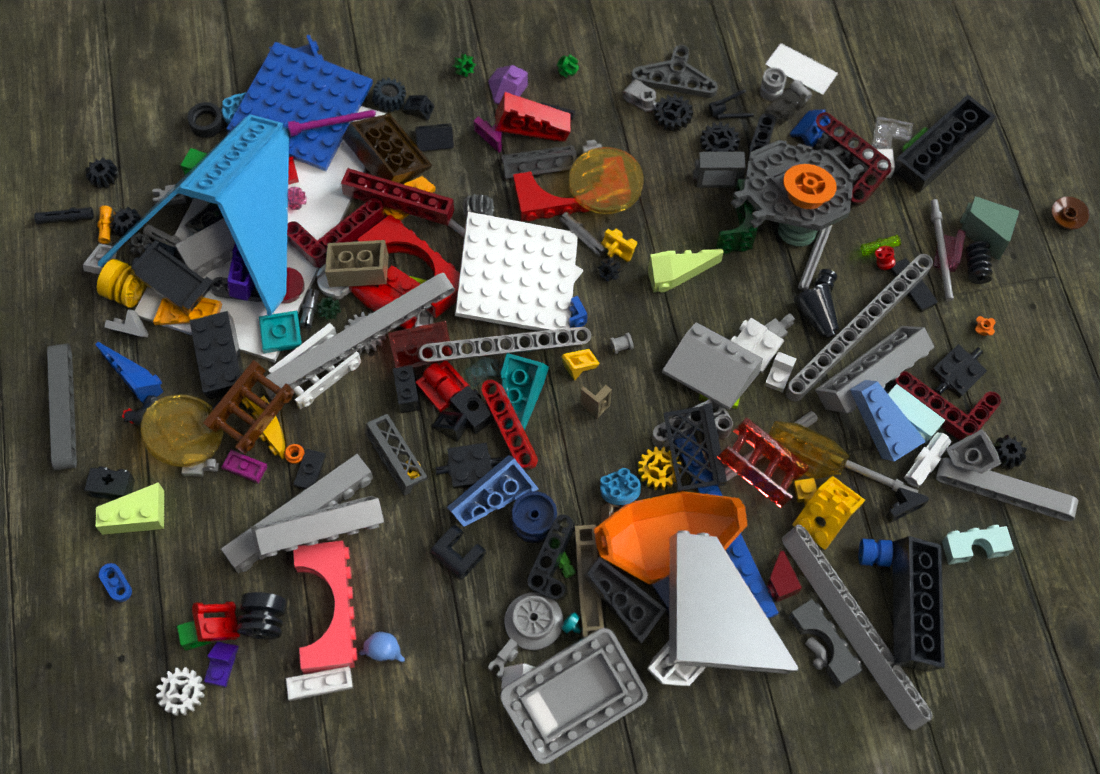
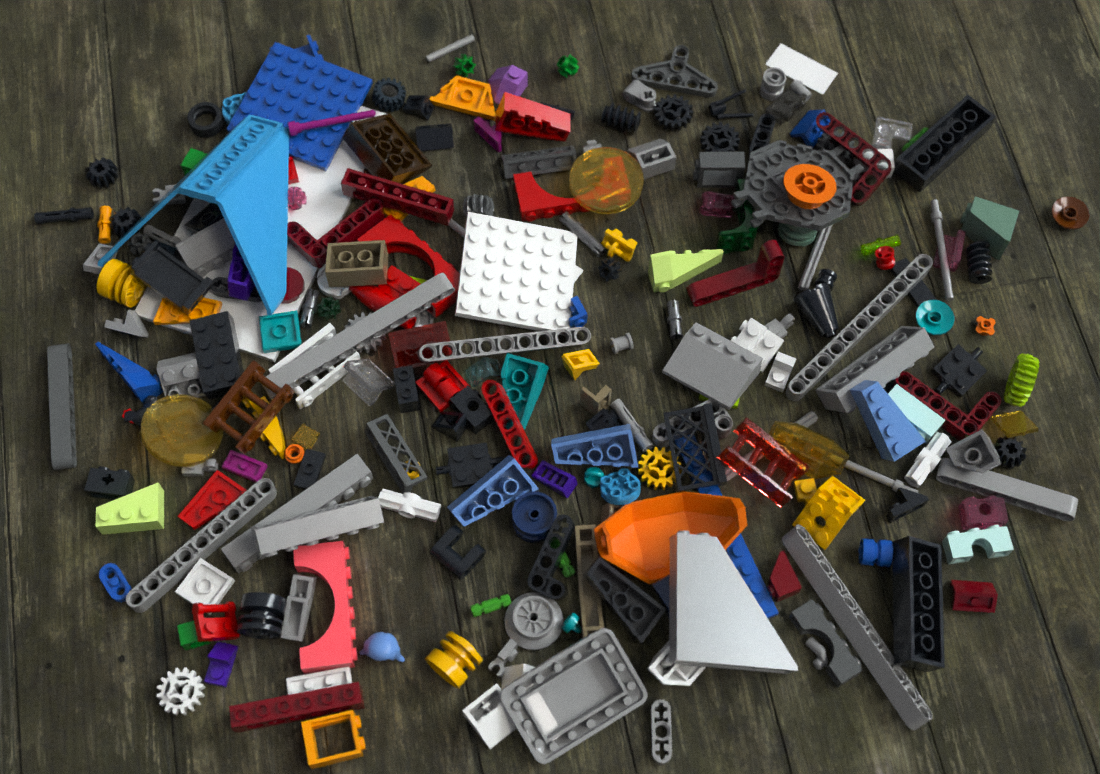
(180, 376): none -> light grey slope
(192, 548): none -> light grey beam
(205, 584): none -> white plate
(211, 500): none -> red wing
(296, 707): none -> dark red brick
(298, 607): none -> light grey slope
(305, 437): none -> clear yellow tile
(310, 742): none -> light orange window
(366, 380): none -> clear bracket
(409, 505): none -> white piece
(450, 663): none -> yellow wheel
(452, 47): none -> light grey bar
(466, 97): none -> light orange wing
(490, 717): none -> white slope
(491, 605): none -> bright green axle
(566, 484): none -> dark purple slope
(593, 476): none -> teal tile
(598, 447): none -> medium blue wedge
(603, 420): none -> black bracket
(621, 118): none -> black piece
(637, 431): none -> light grey pin
(654, 157): none -> light grey slope
(656, 747): none -> light grey beam
(674, 319): none -> flat silver pin
(717, 205): none -> clear pink piece
(740, 279): none -> dark red beam
(935, 310): none -> teal dish
(972, 518): none -> clear pink brick
(973, 596): none -> dark red panel
(1014, 424): none -> clear yellow piece
(1021, 380): none -> lime gear

